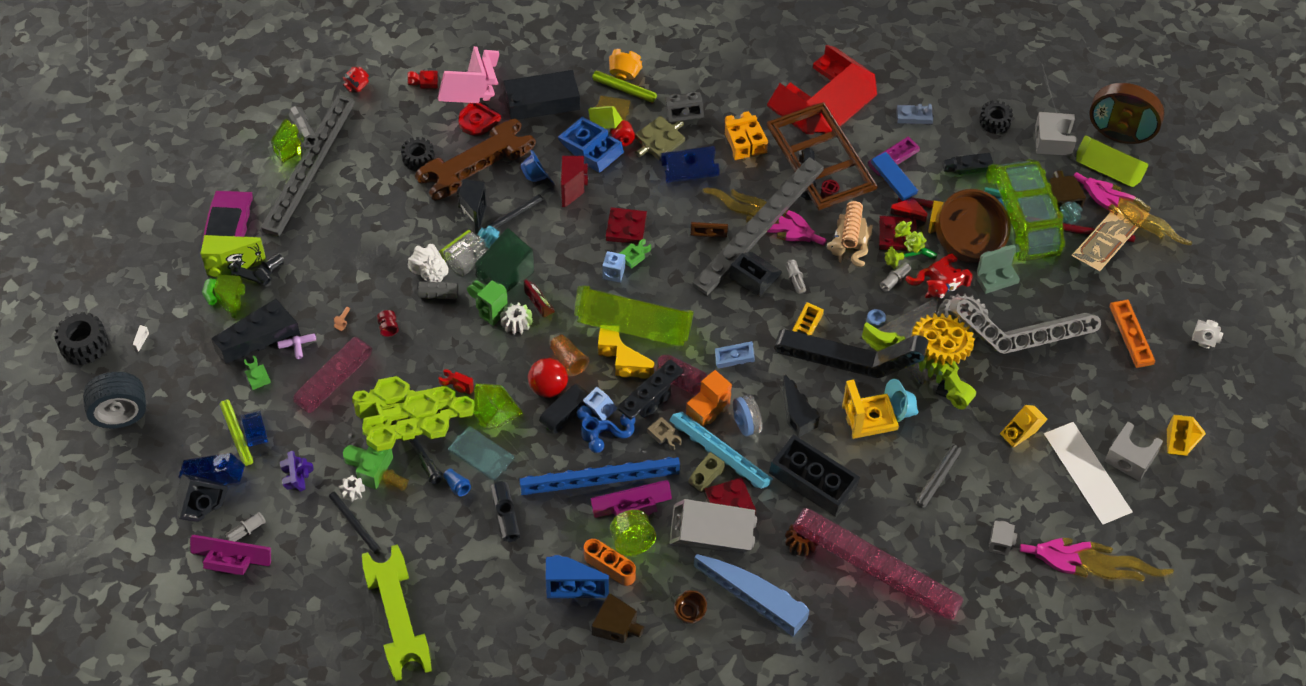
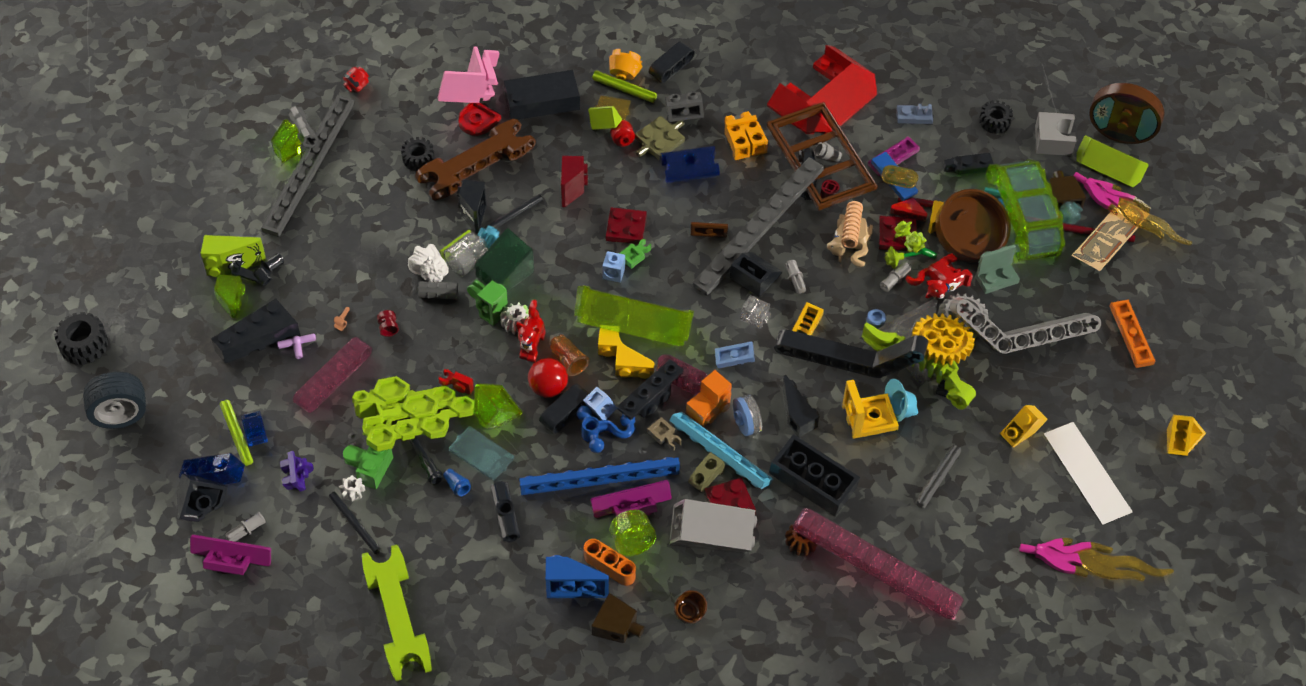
(140, 338): white piece -> none
(207, 291): bright green arm -> none
(228, 214): slope -> none
(256, 374): bright green plate -> none
(395, 479): clear yellow pin -> none
(426, 79): red plate -> none
(531, 333): none -> red animal
(533, 169): blue piece -> none
(538, 298): dark red slope -> none
(592, 142): blue slope -> none
(671, 62): none -> black beam
(755, 312): none -> clear brick
(757, 593): medium blue slope -> none
(790, 229): piece -> none
(827, 152): none -> light grey cone
(899, 176): none -> clear yellow plate
(1002, 537): light grey brick -> none
(1129, 457): light grey piece -> none
(1202, 328): white brick -> none

